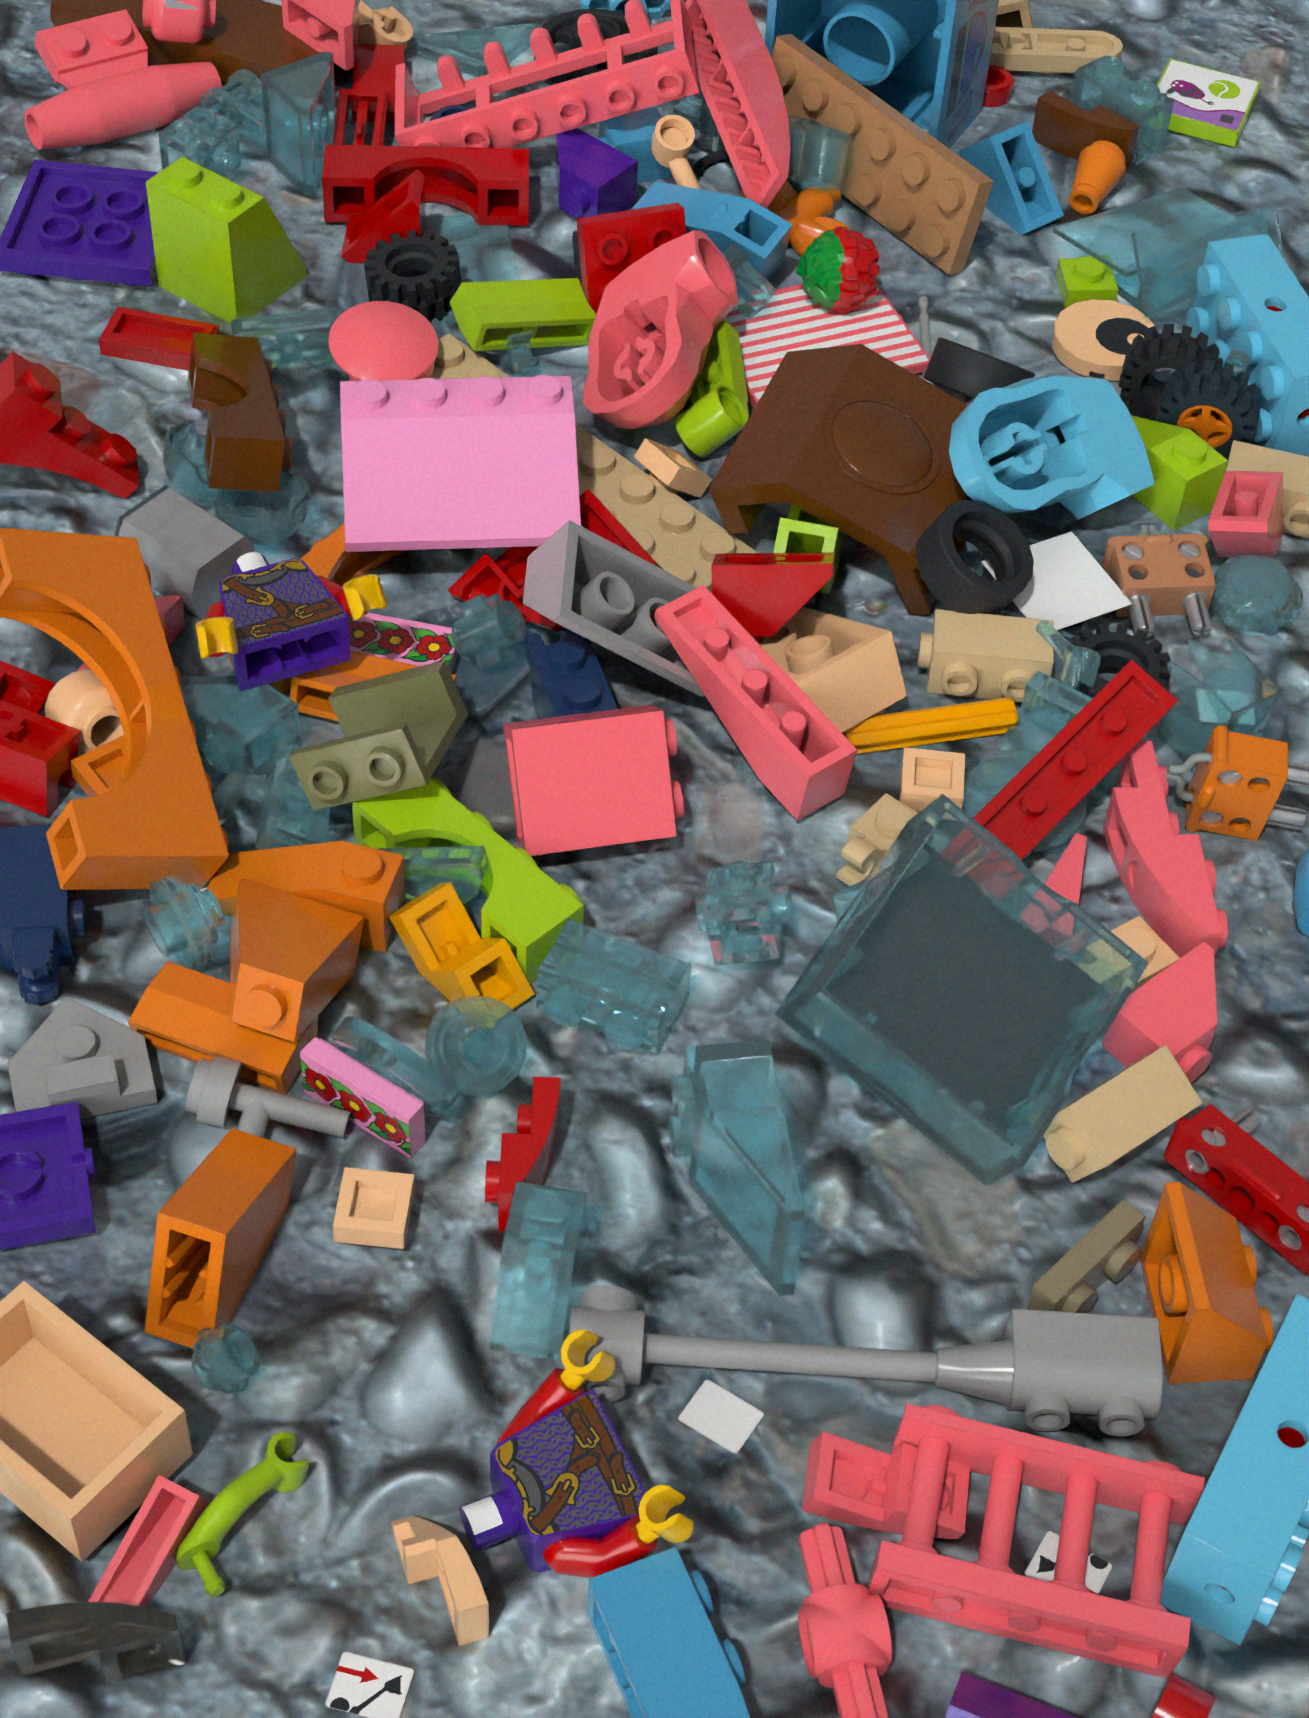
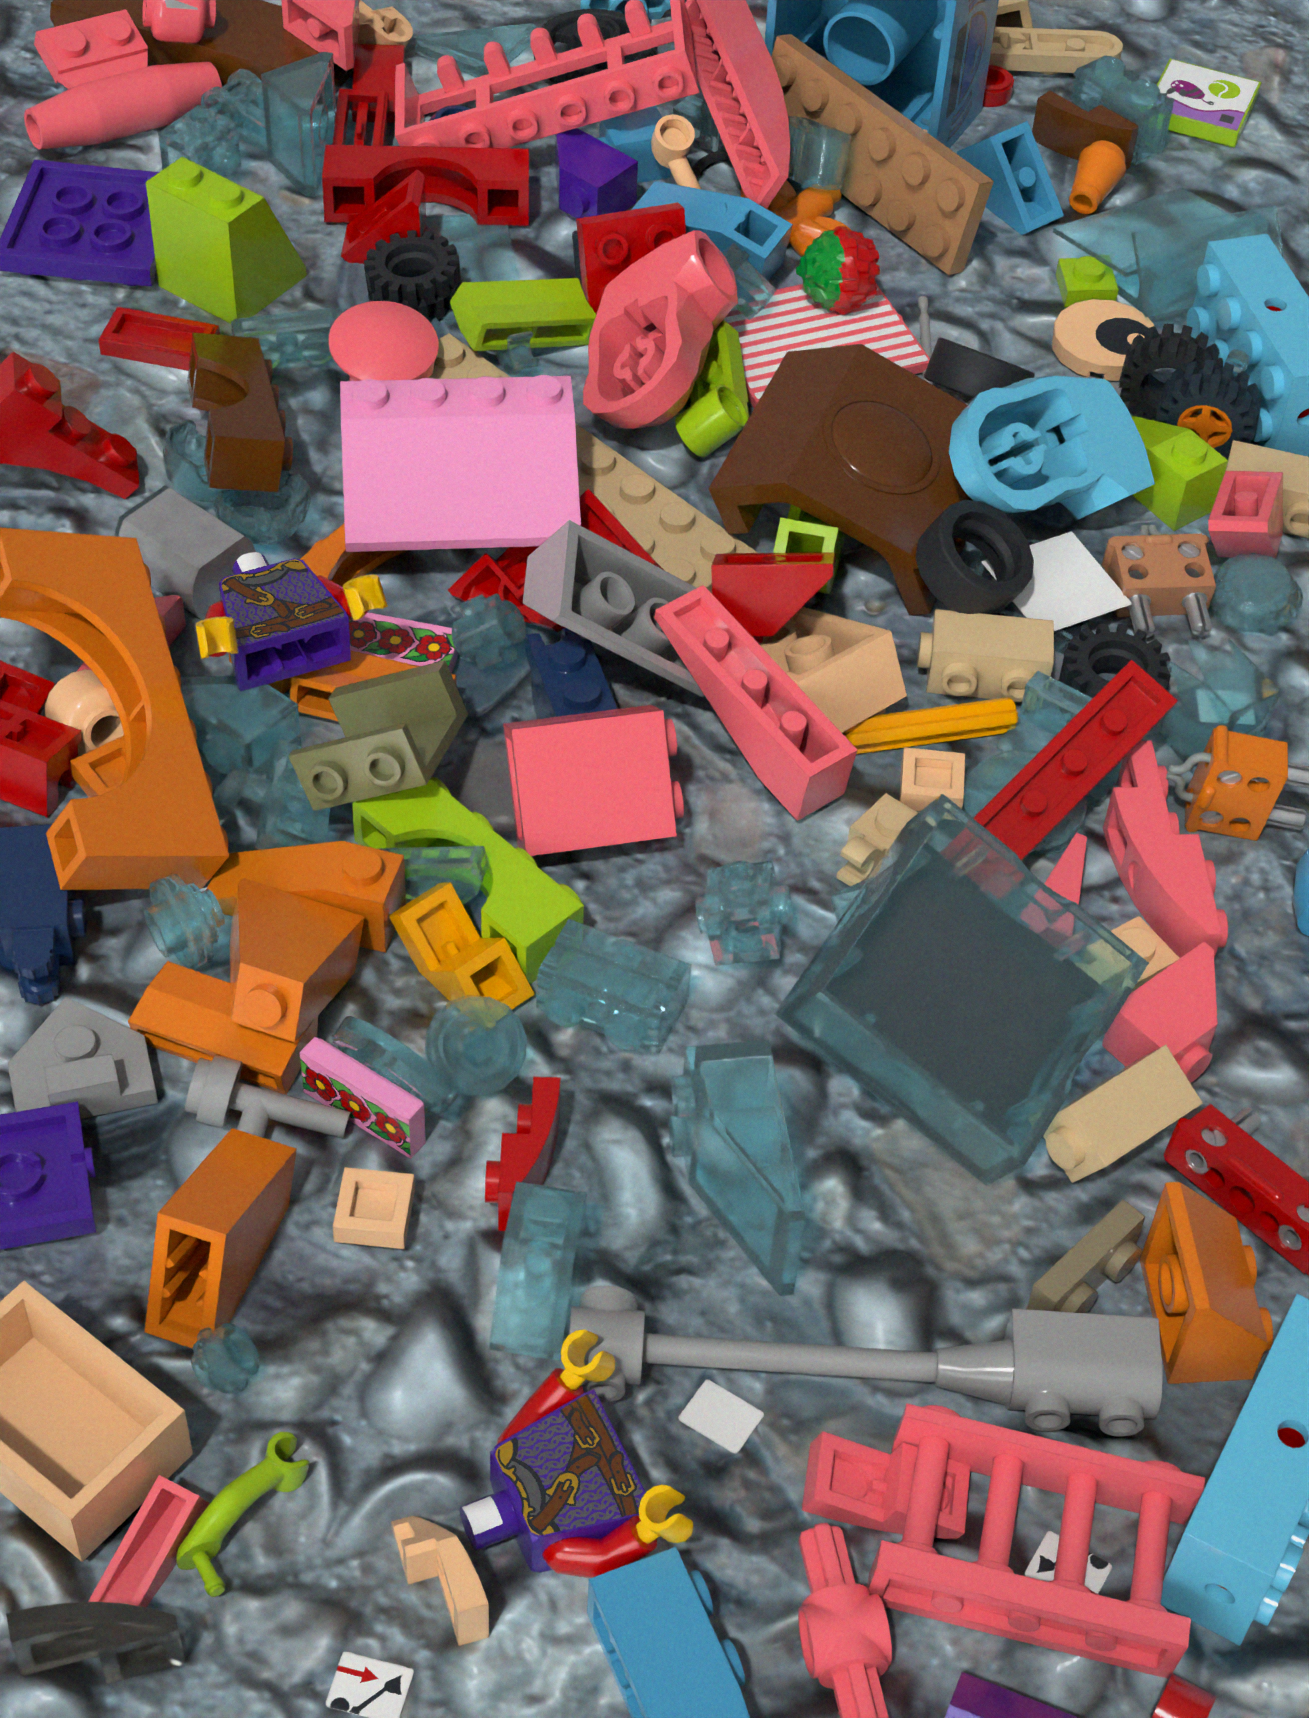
(672, 469): light nougat plate -> none
(1077, 663): clear light blue hand -> none

